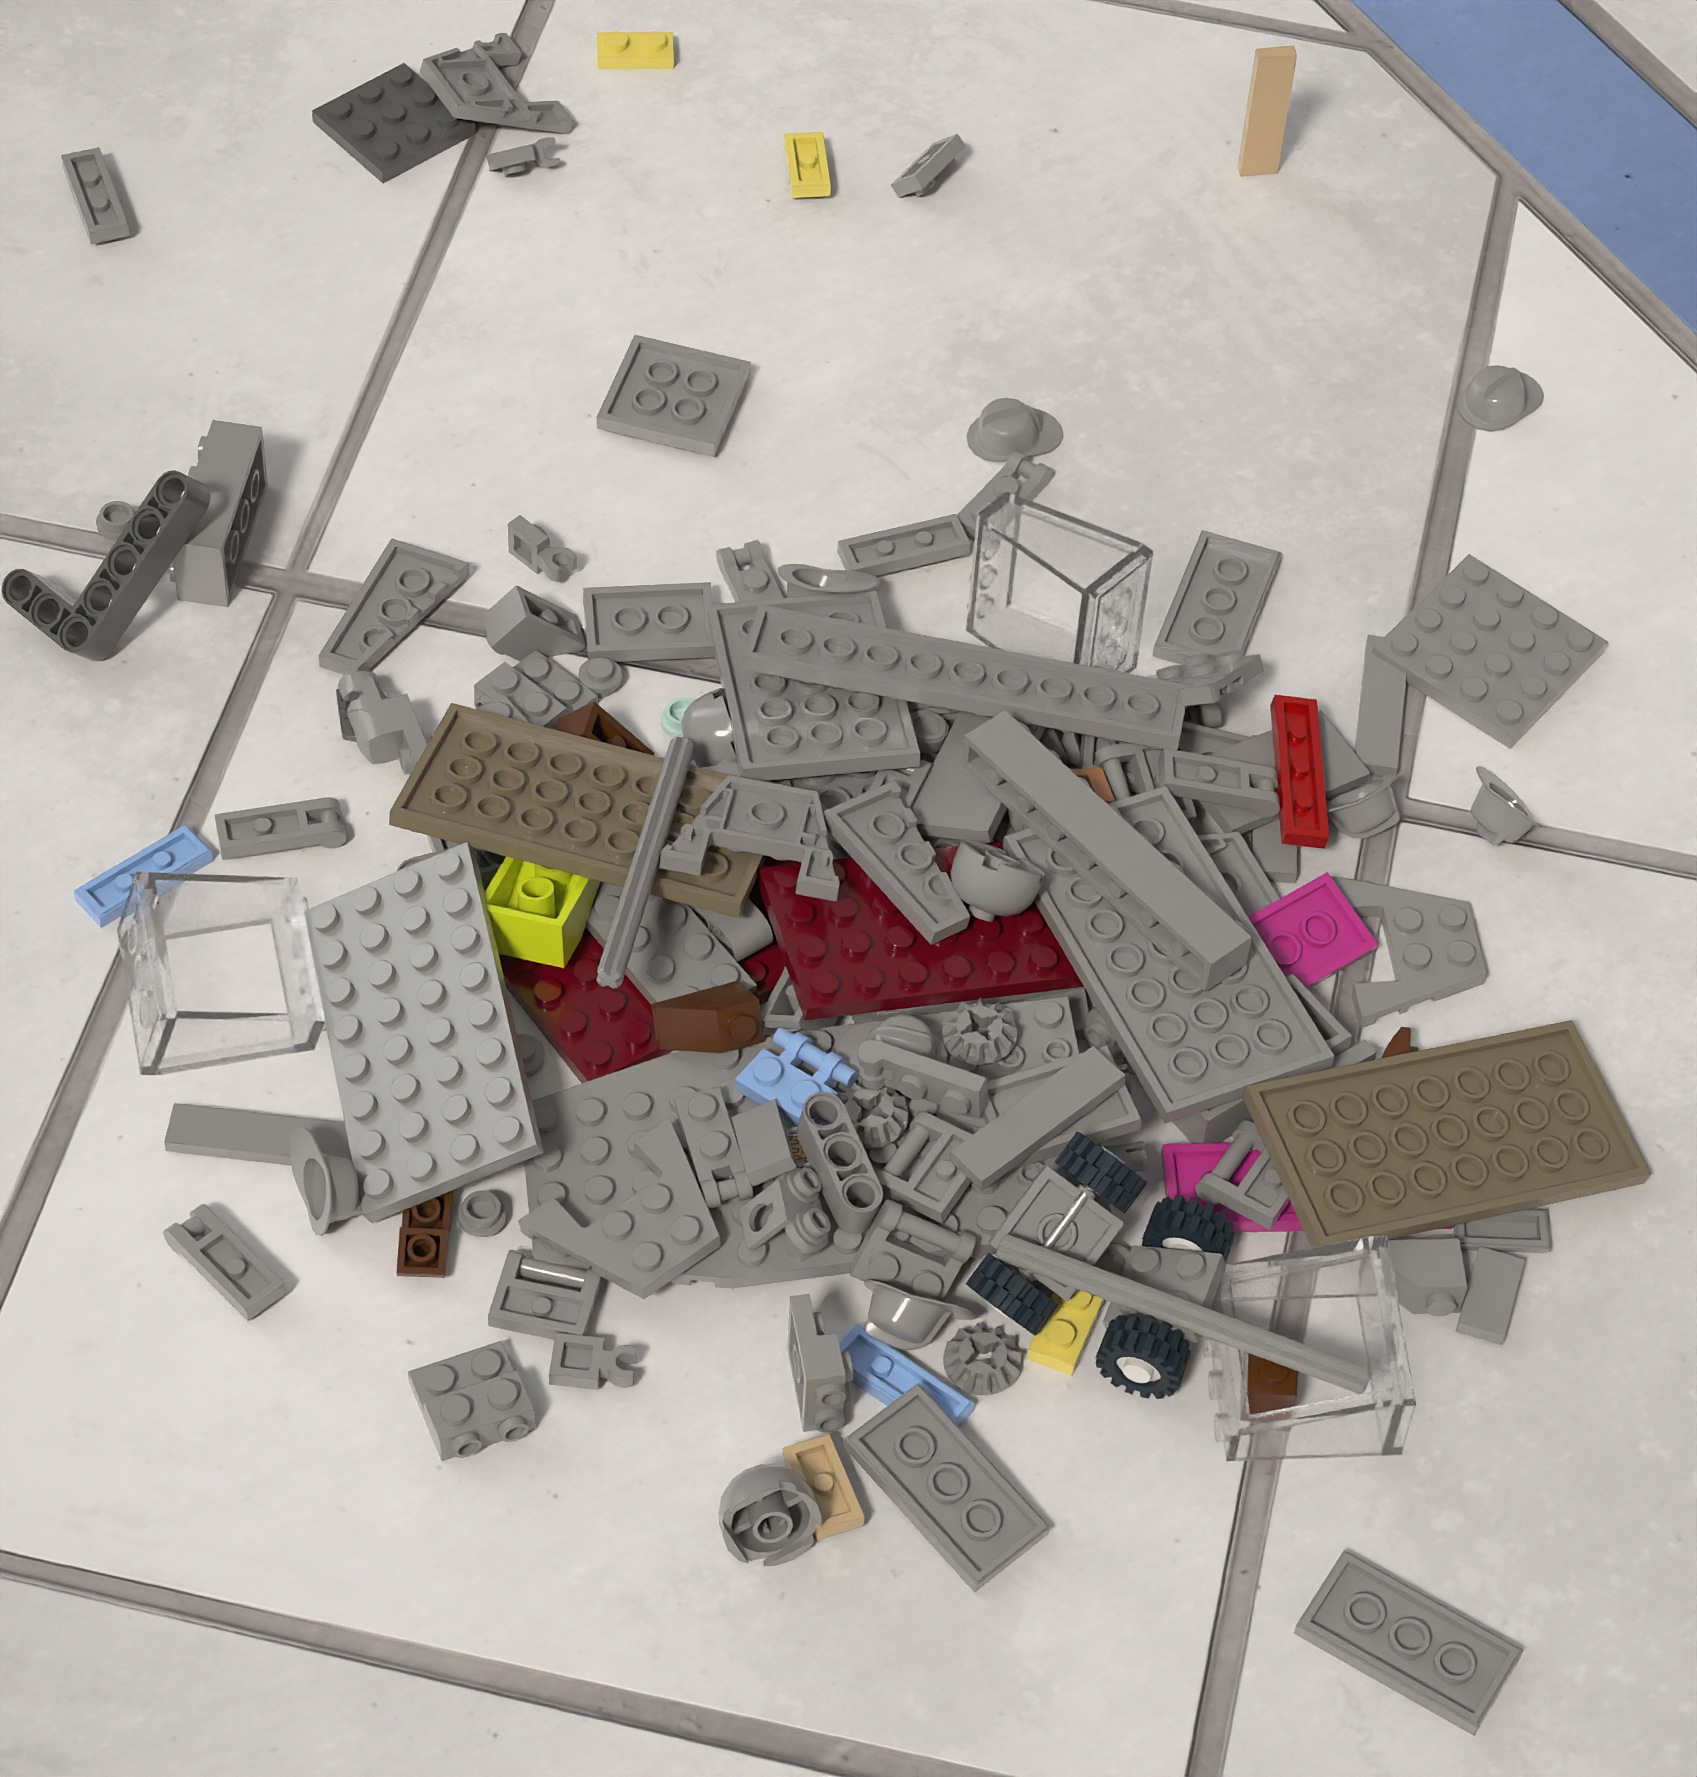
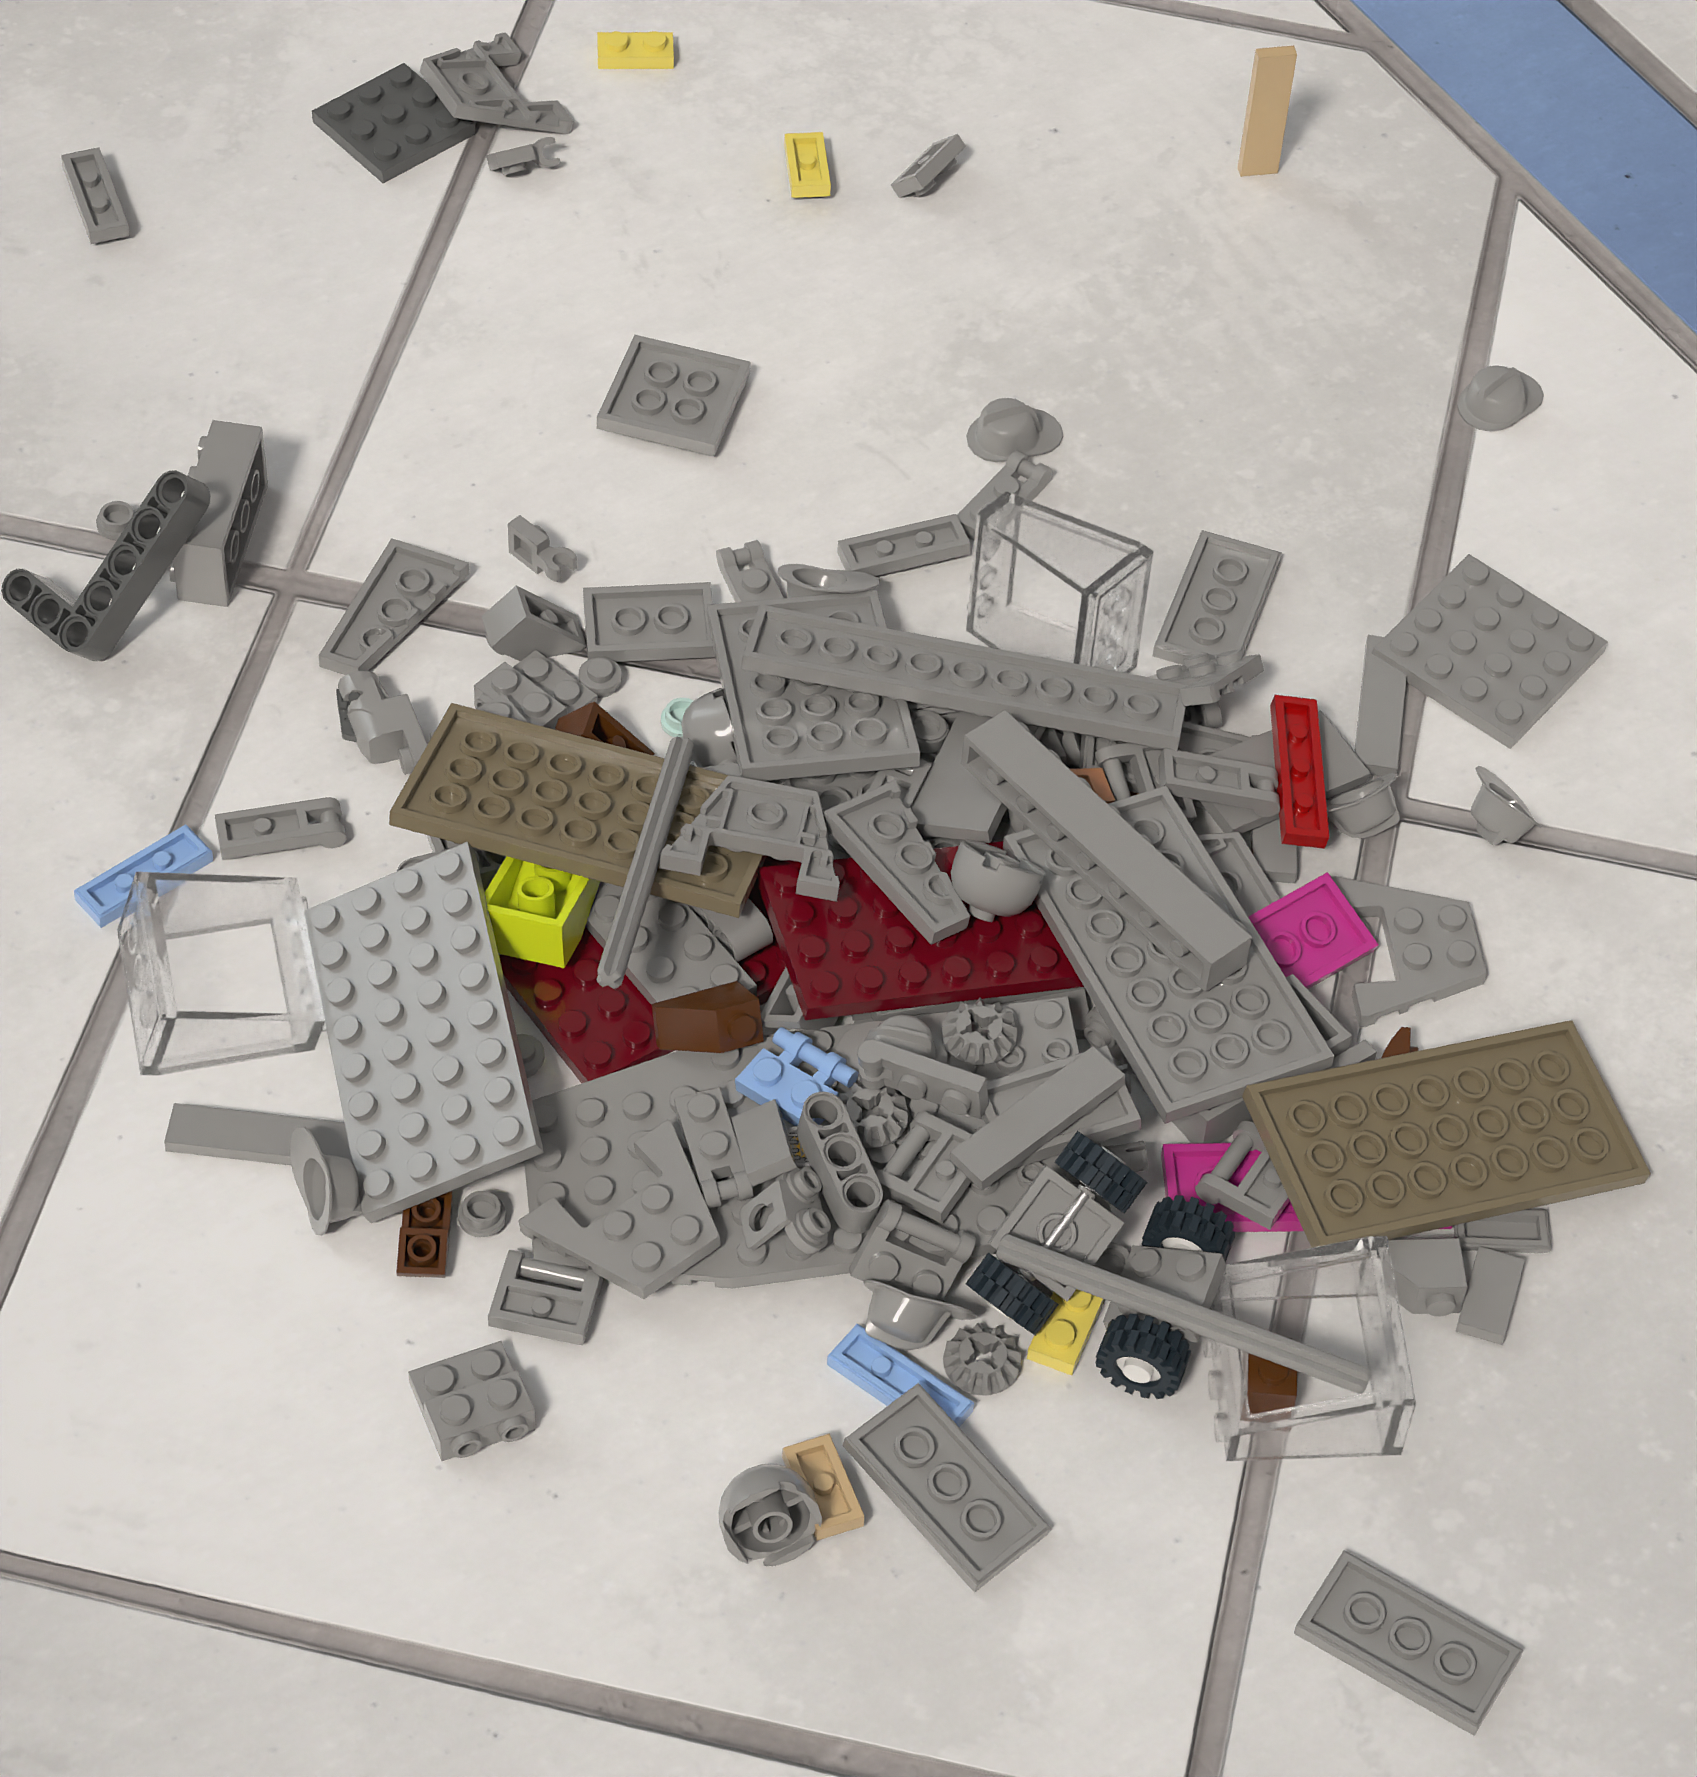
(225, 1262): light grey plate -> none
(582, 1361): light grey plate -> none
(817, 1368): light grey plate -> none

